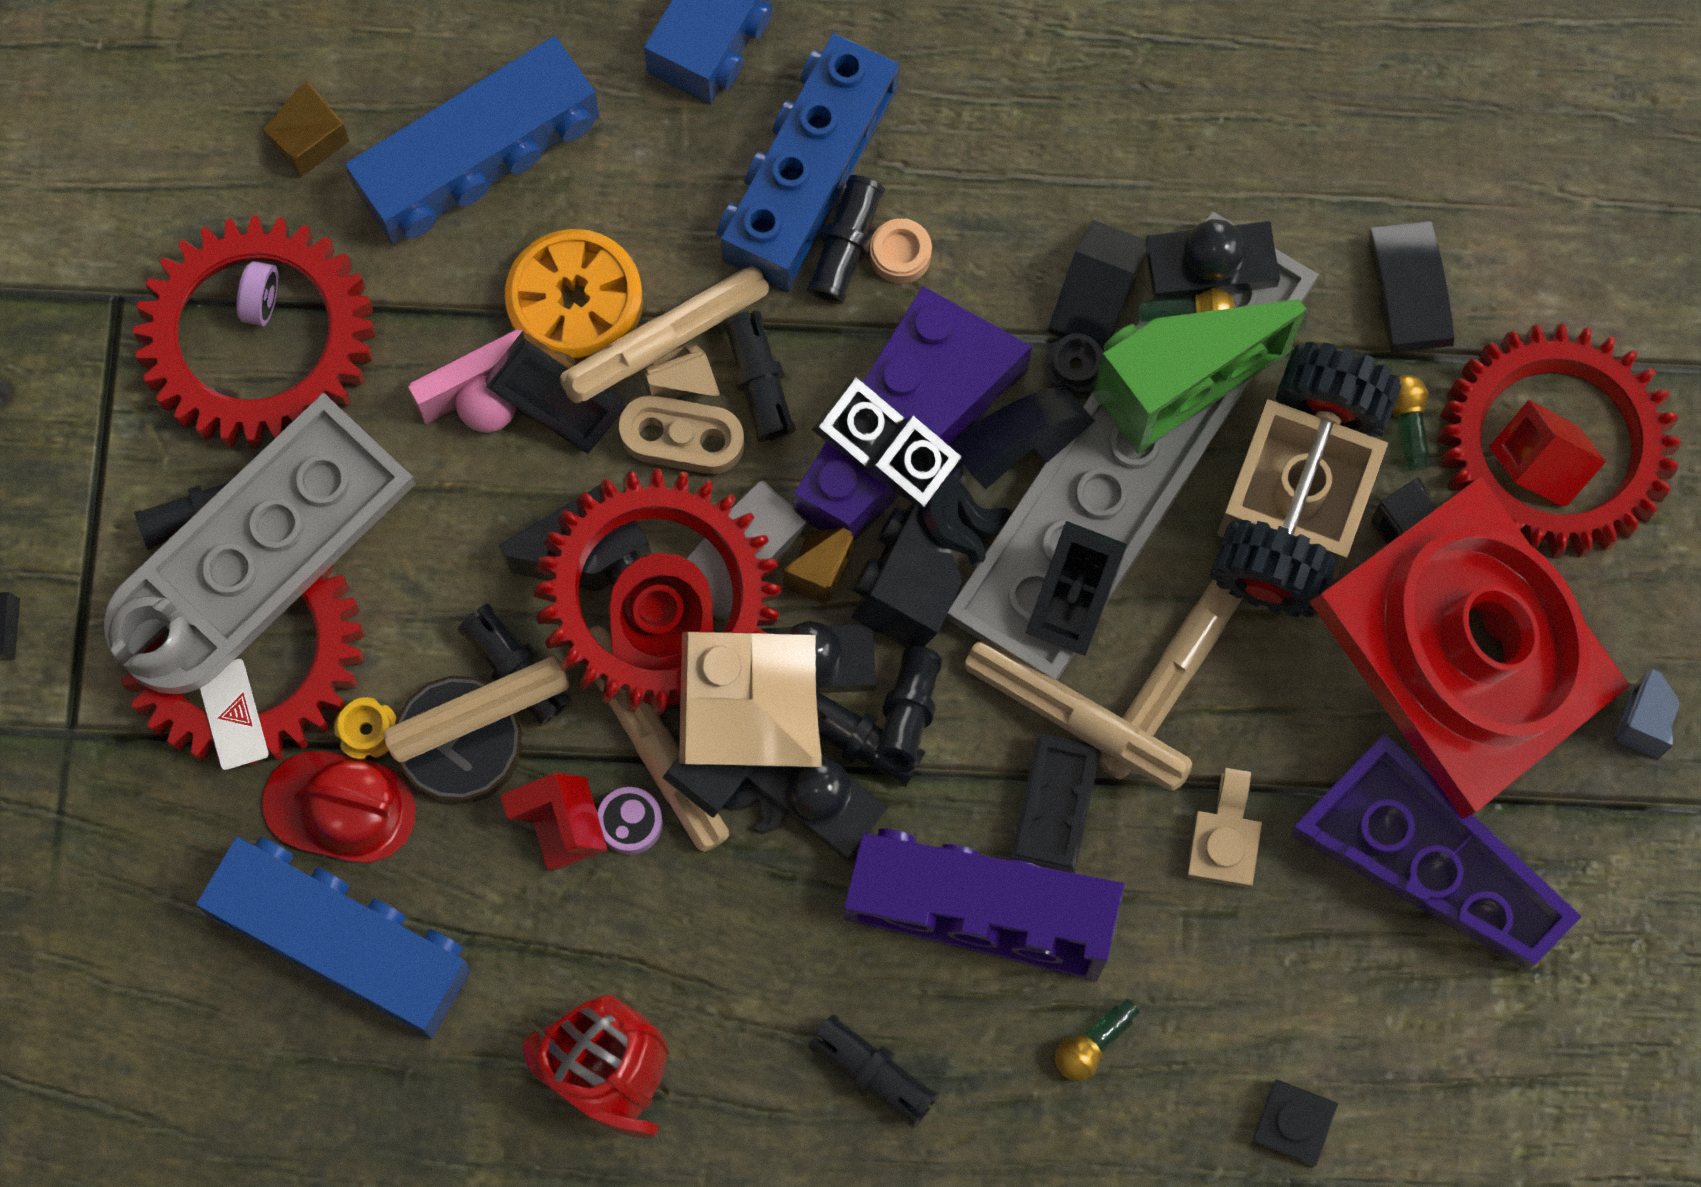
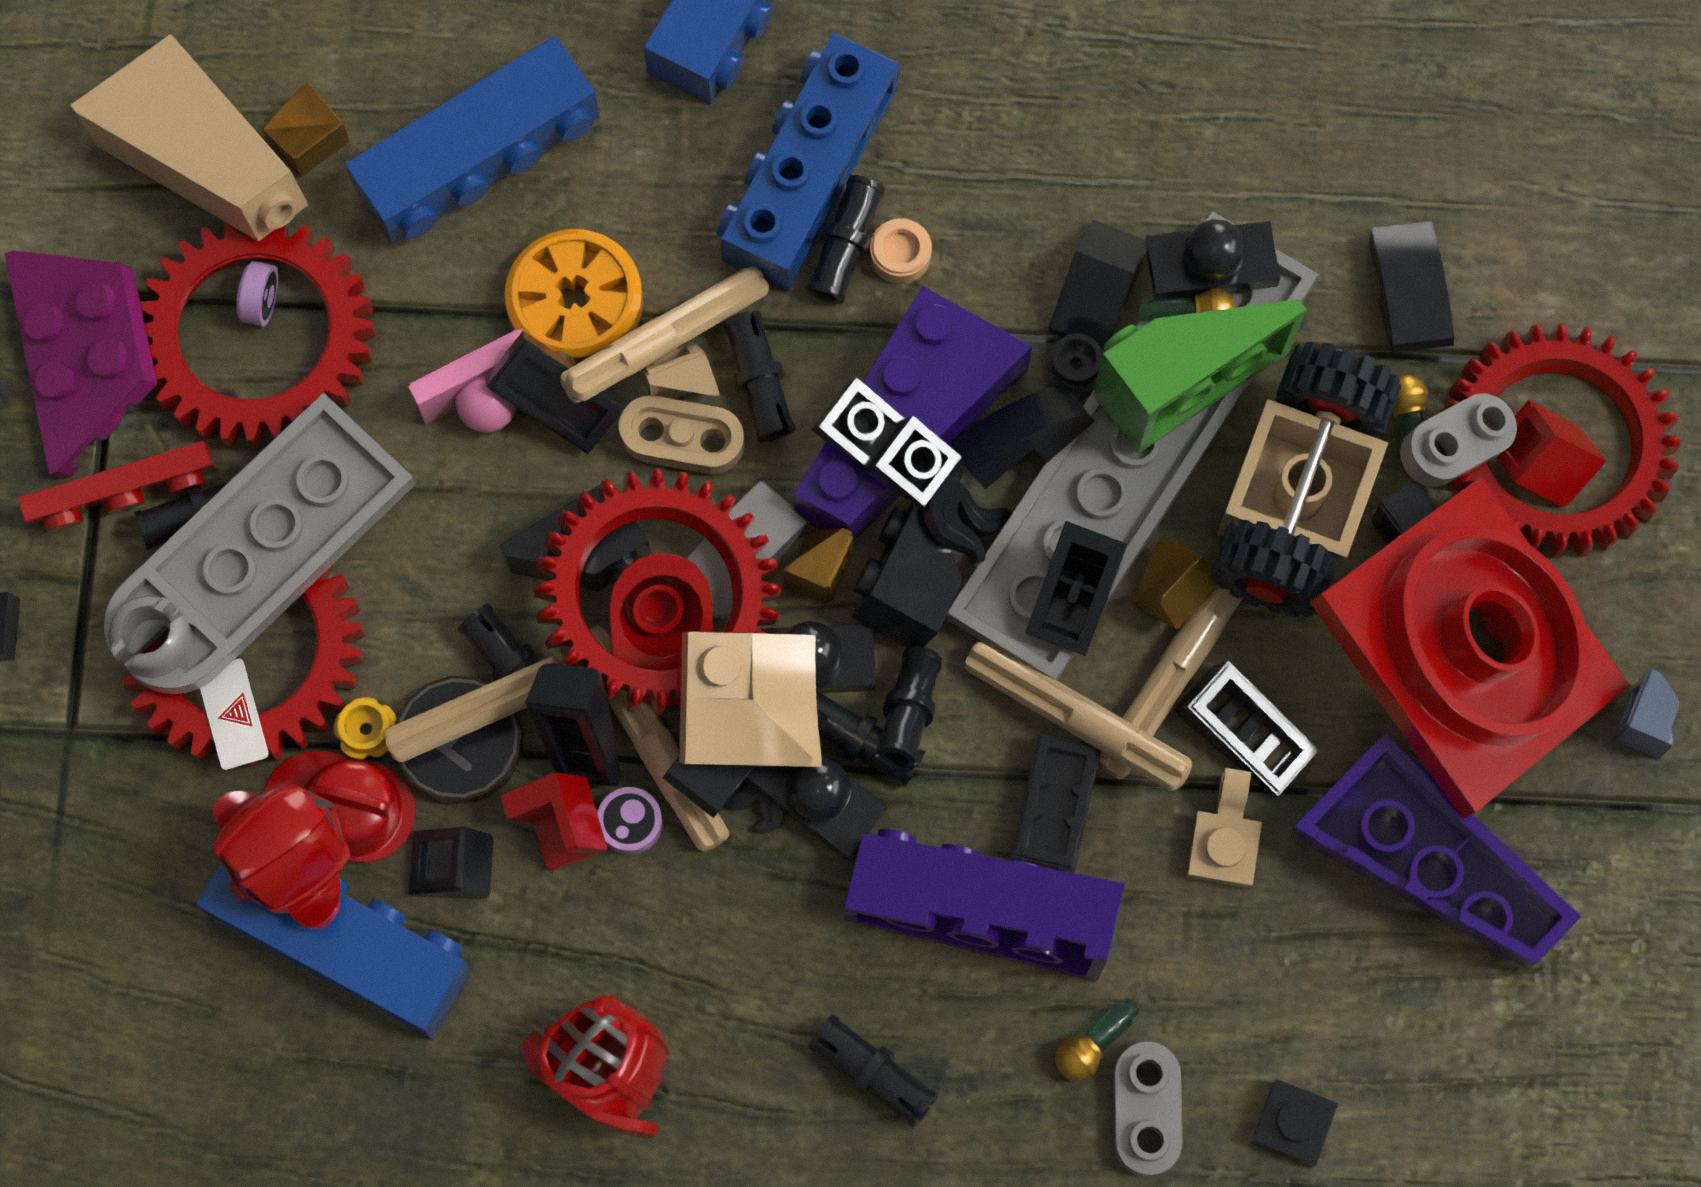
(80, 348): none -> magenta wing
(118, 487): none -> red plate
(189, 137): none -> tan slope
(283, 851): none -> red piece
(451, 863): none -> black slope
(575, 715): none -> black slope
(1147, 1107): none -> light grey plate
(1174, 583): none -> pearl gold slope
(1232, 745): none -> slope
(1462, 437): none -> light grey plate

